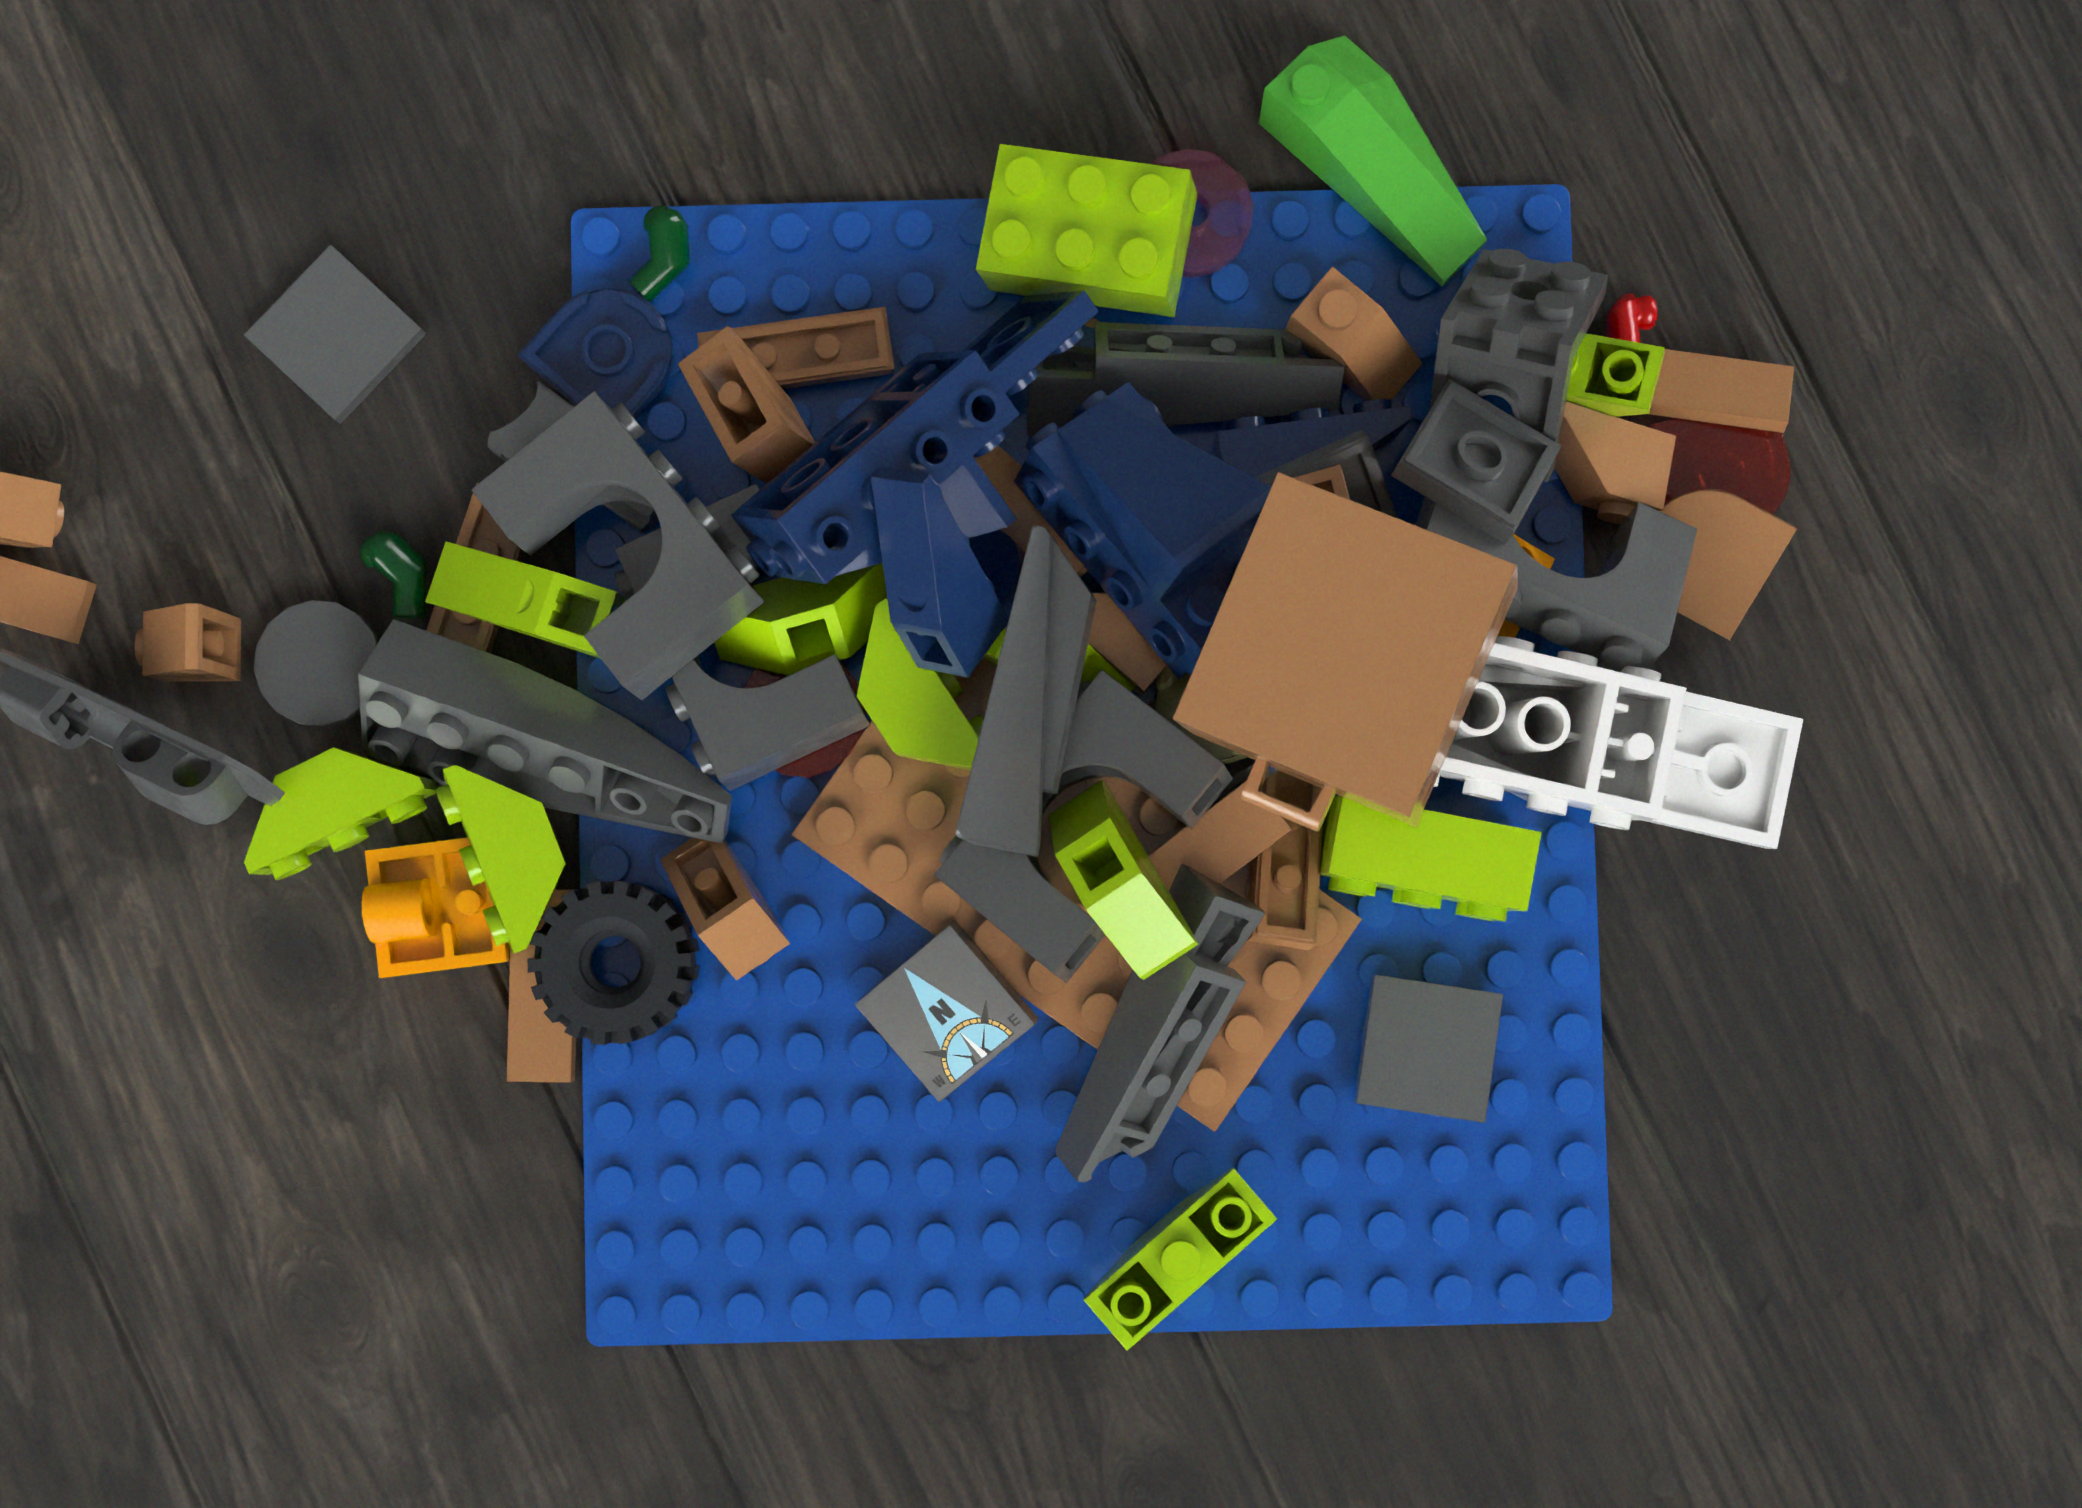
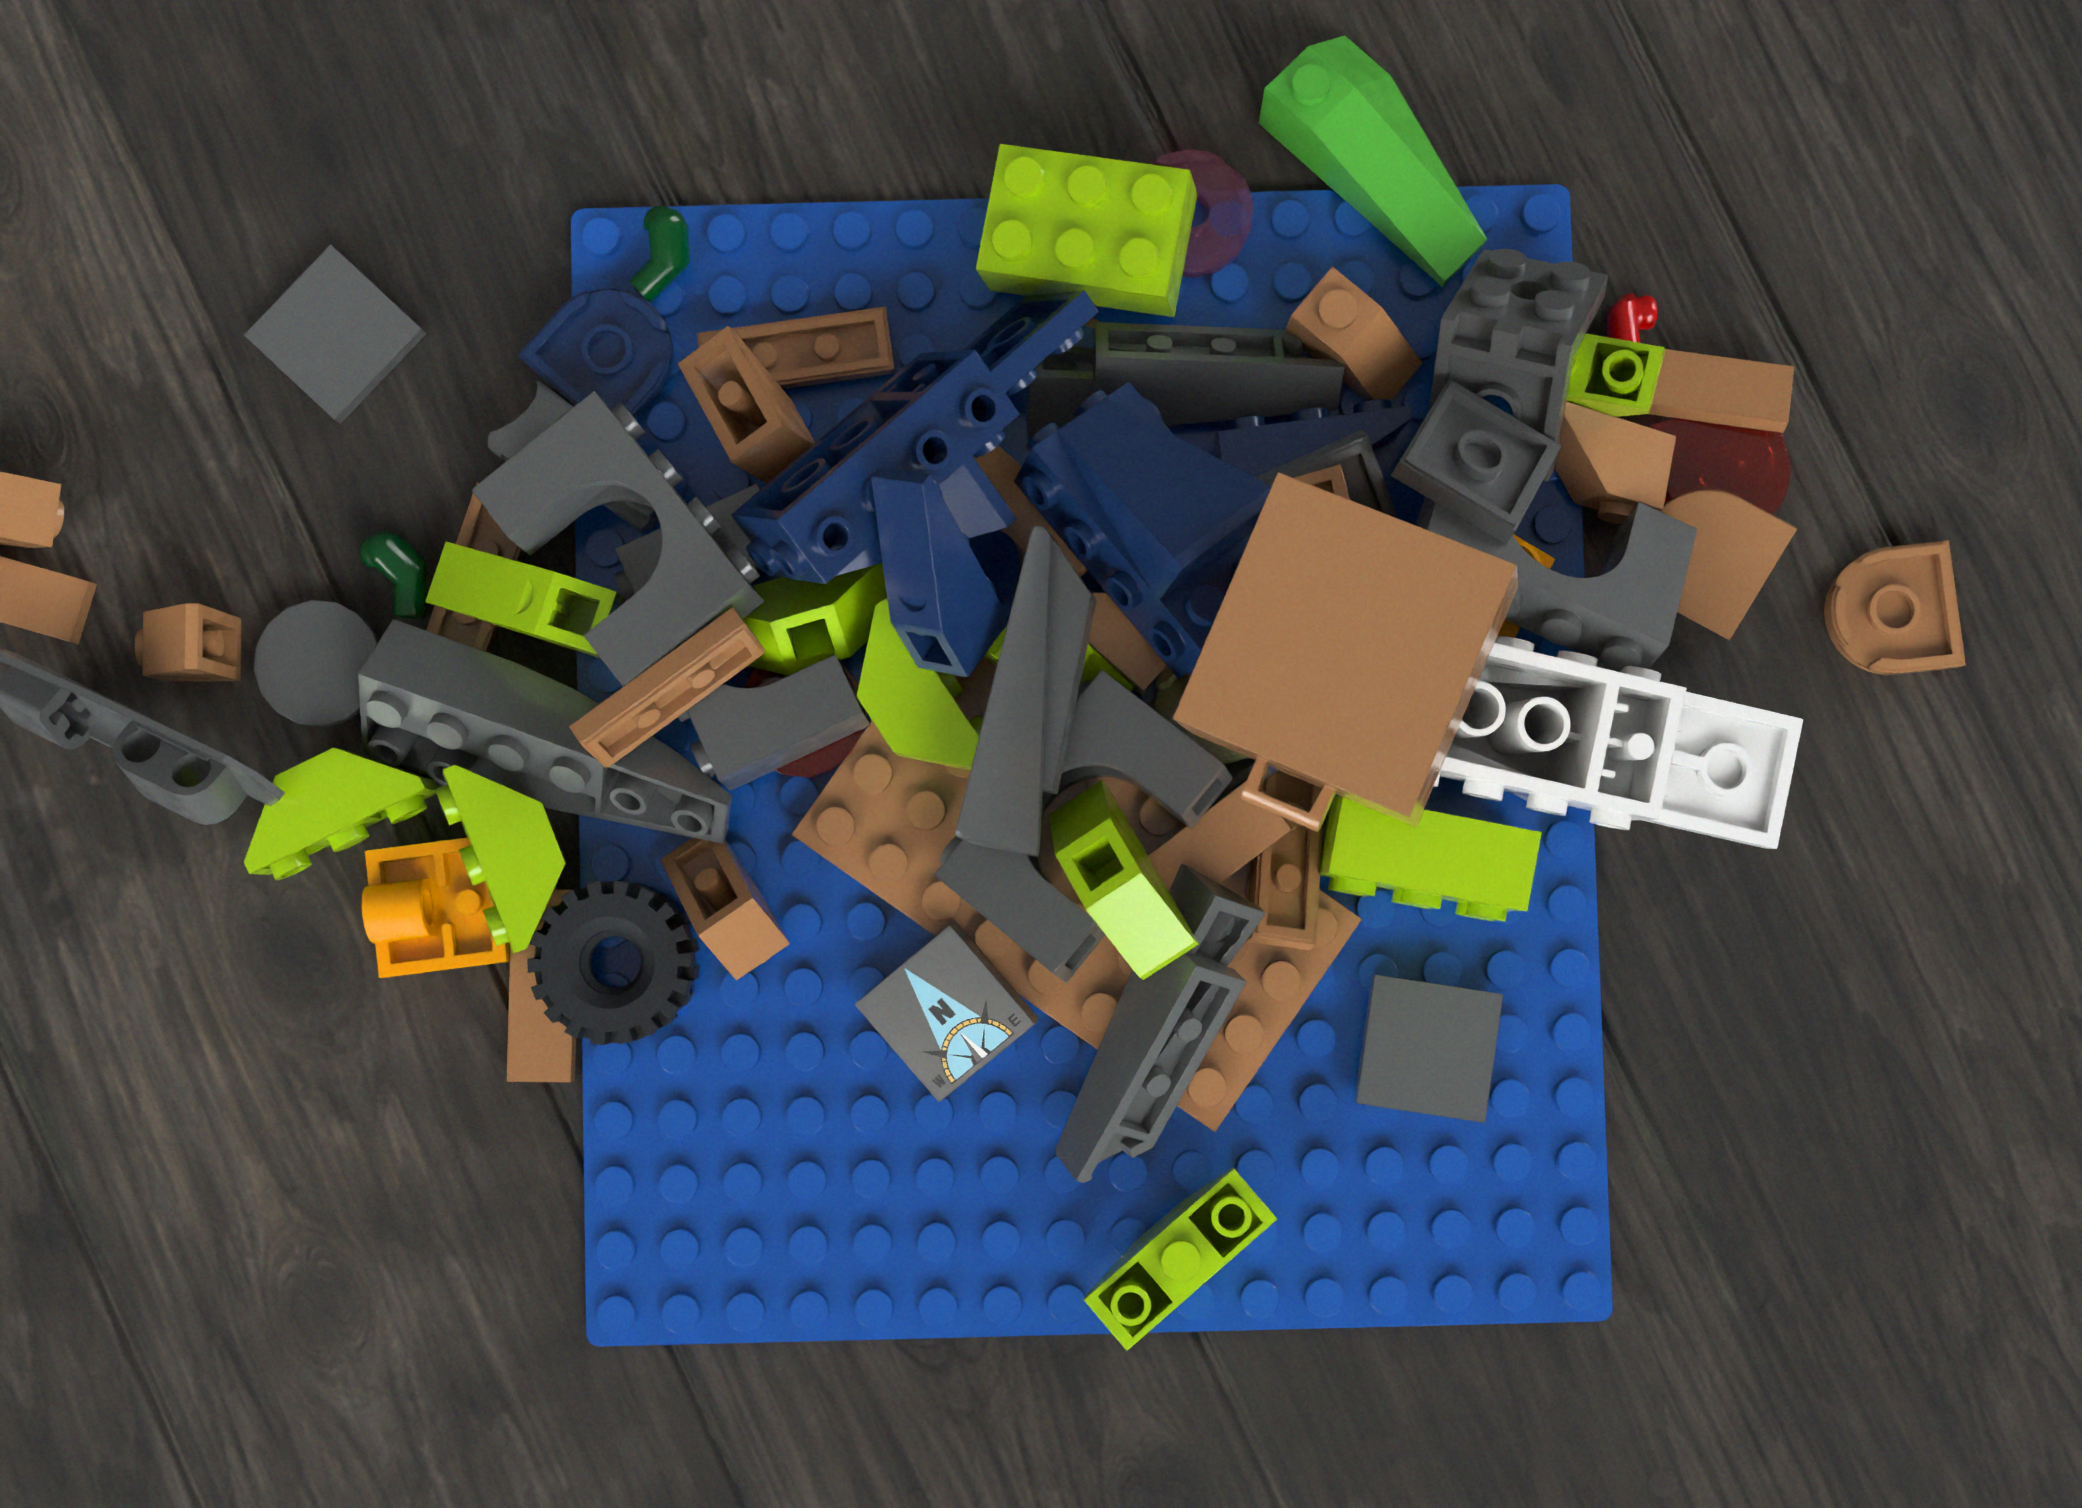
(668, 688): none -> medium nougat tile
(1897, 610): none -> medium nougat tile

